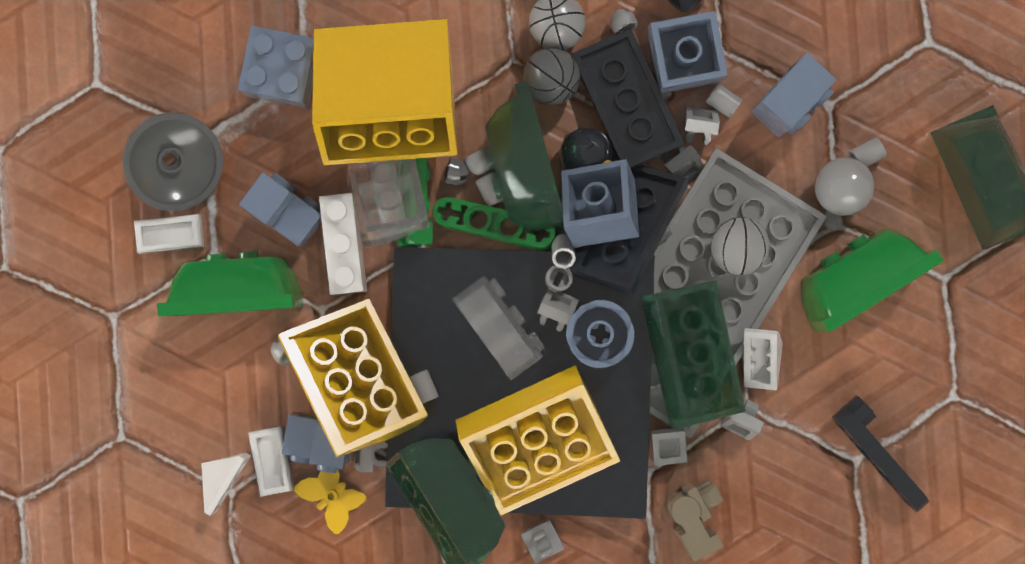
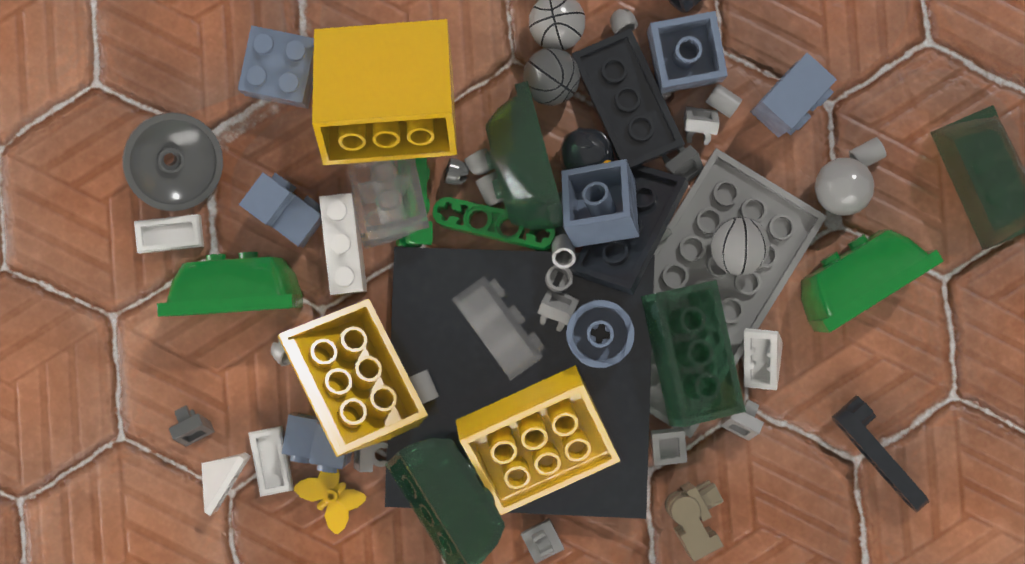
(190, 426): none -> dark grey tile

